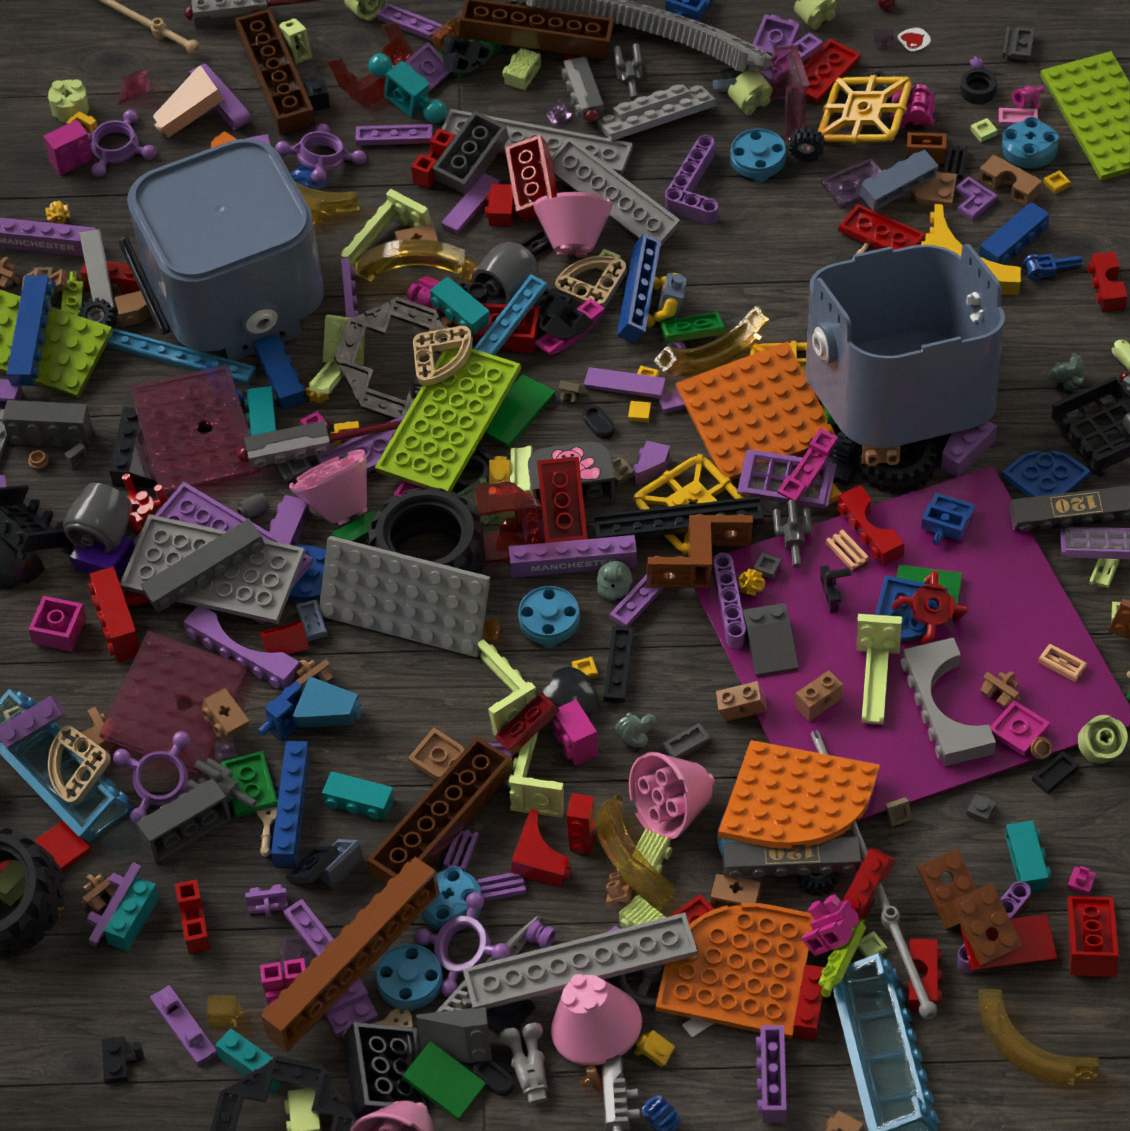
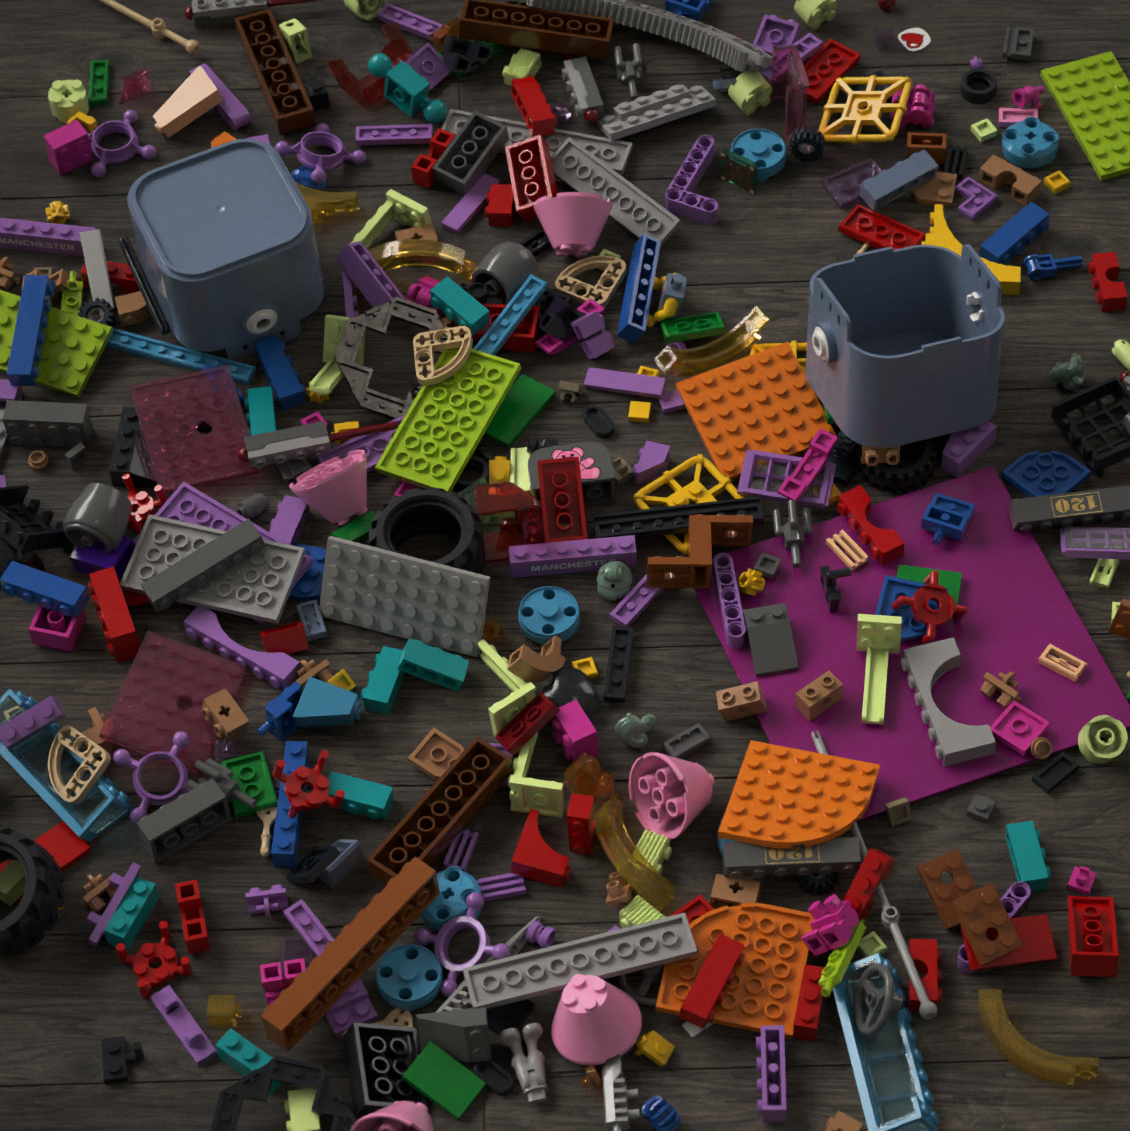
(44, 589): none -> blue brick
(99, 82): none -> green tile
(154, 952): none -> red plate
(307, 777): none -> red plate
(342, 680): none -> yellow tile
(367, 274): none -> medium lavender brick
(383, 681): none -> teal brick
(433, 664): none -> teal brick
(533, 106): none -> red brick
(534, 666): none -> medium nougat arch
(535, 444): none -> black piece
(589, 779): none -> clear orange slope
(597, 344): none -> medium lavender piece
(711, 981): none -> red brick
(739, 170): none -> tile
(879, 1001): none -> dark grey piece

